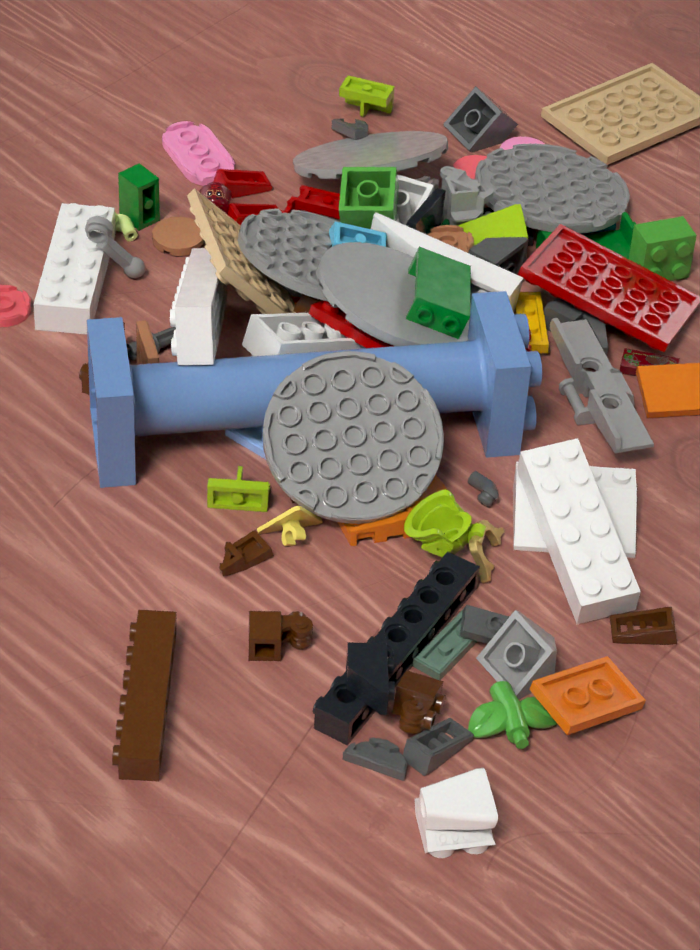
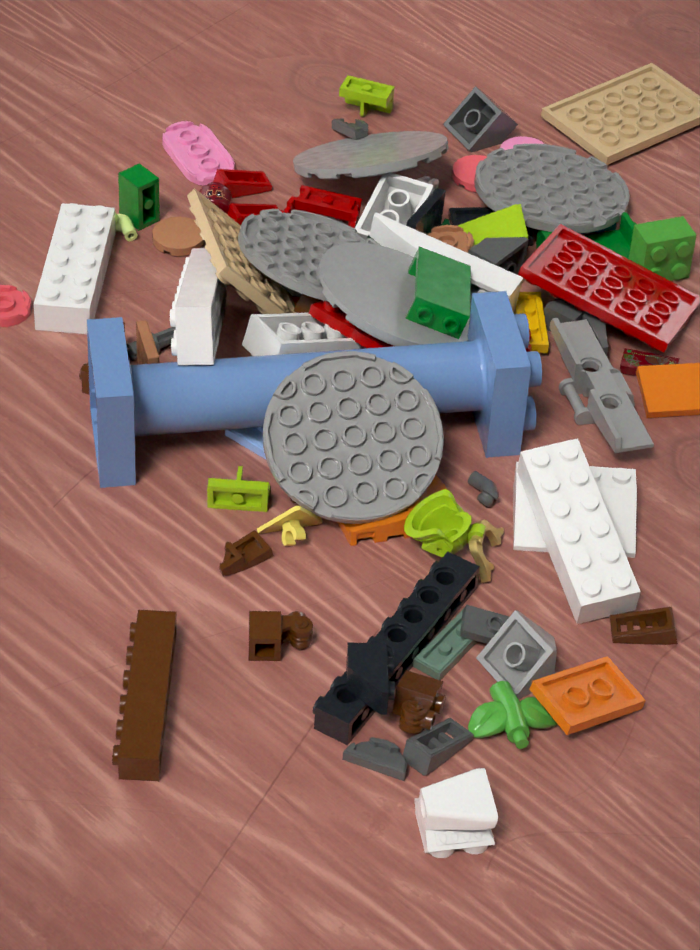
(132, 266): light grey piece -> none
(346, 233): medium azure slope -> none
(367, 192): bright green brick -> none
(462, 196): light grey piece -> none

